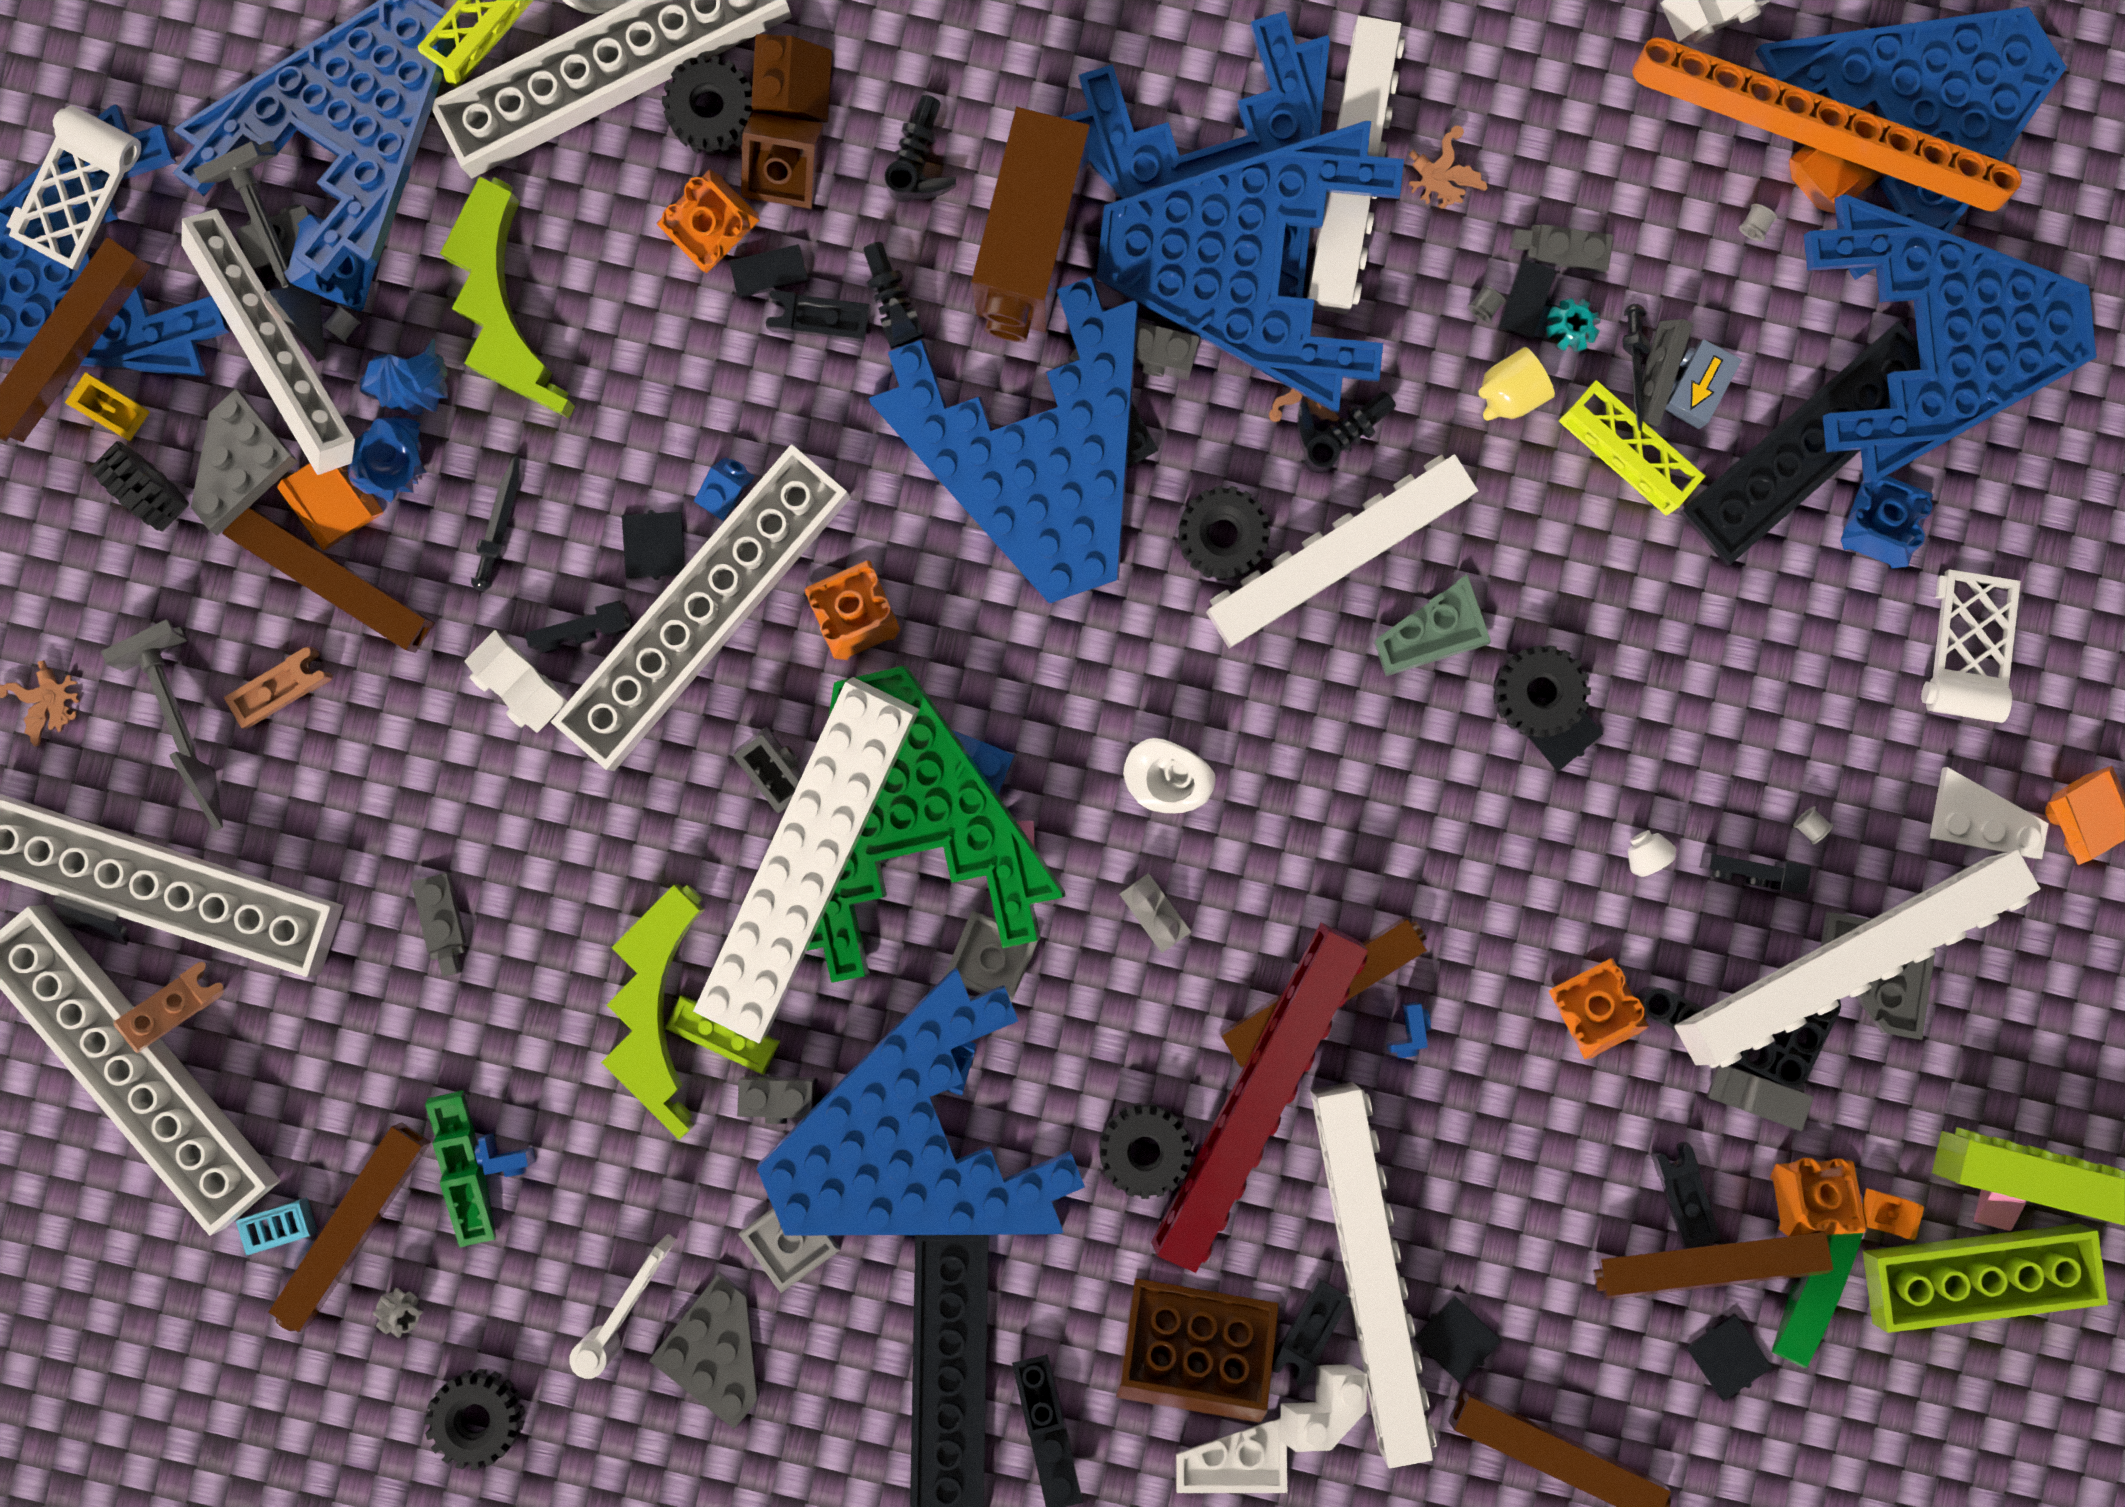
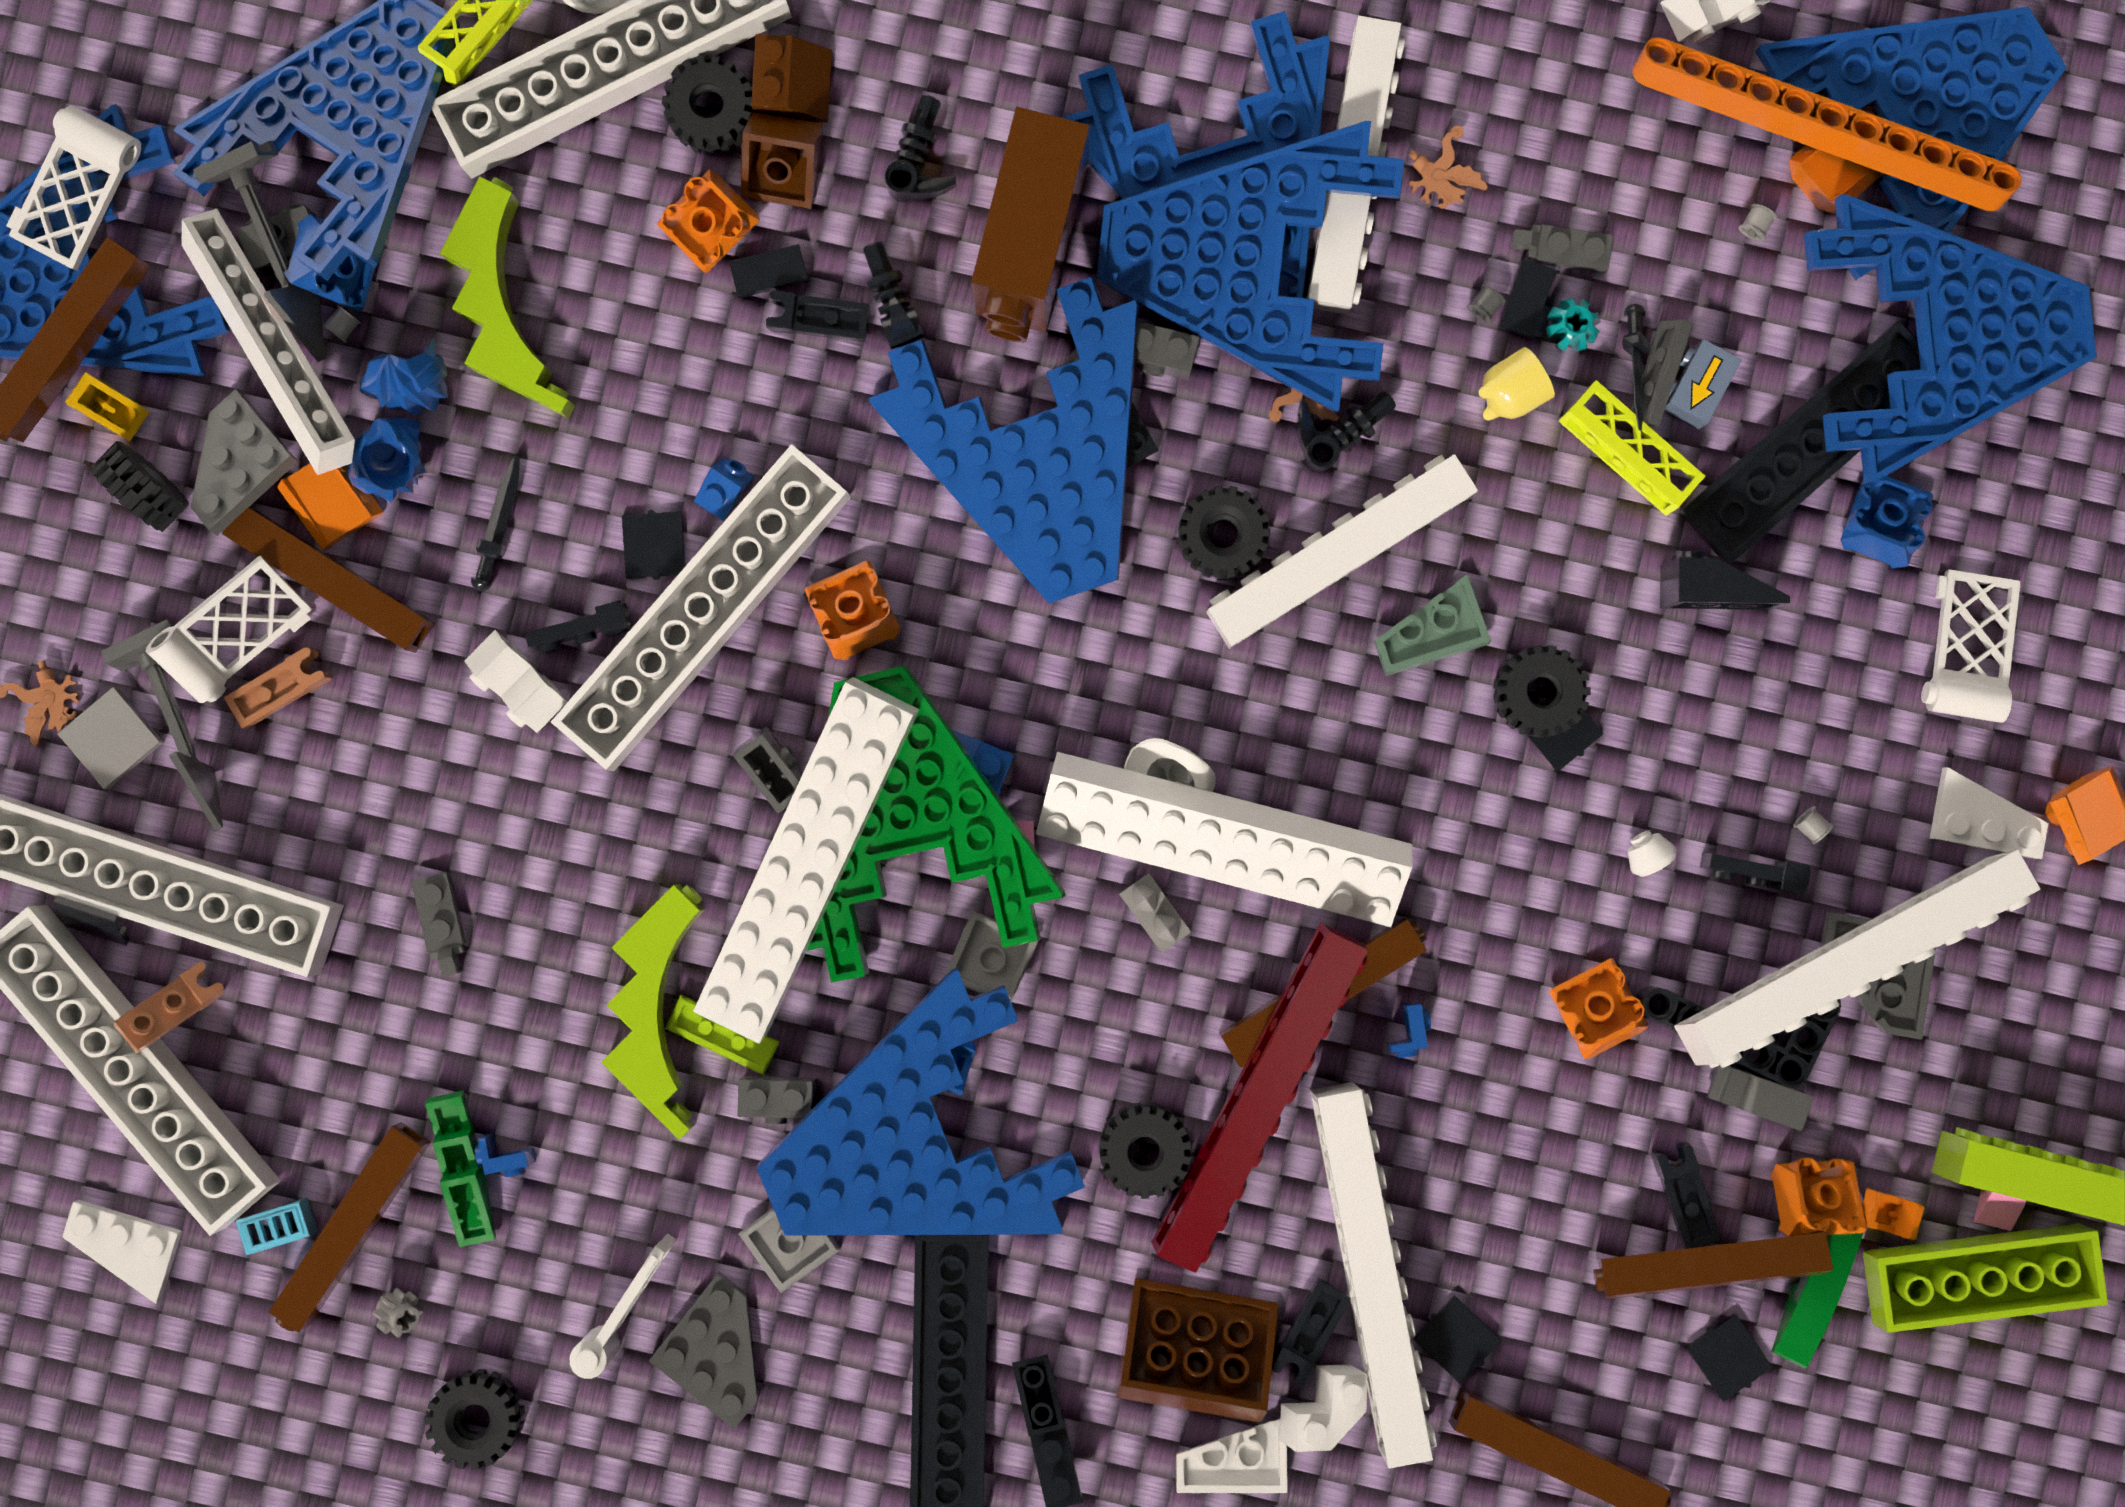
(110, 738): none -> light grey tile
(125, 1245): none -> white wing
(194, 664): none -> white piece
(1225, 839): none -> white brick
(1712, 584): none -> black slope

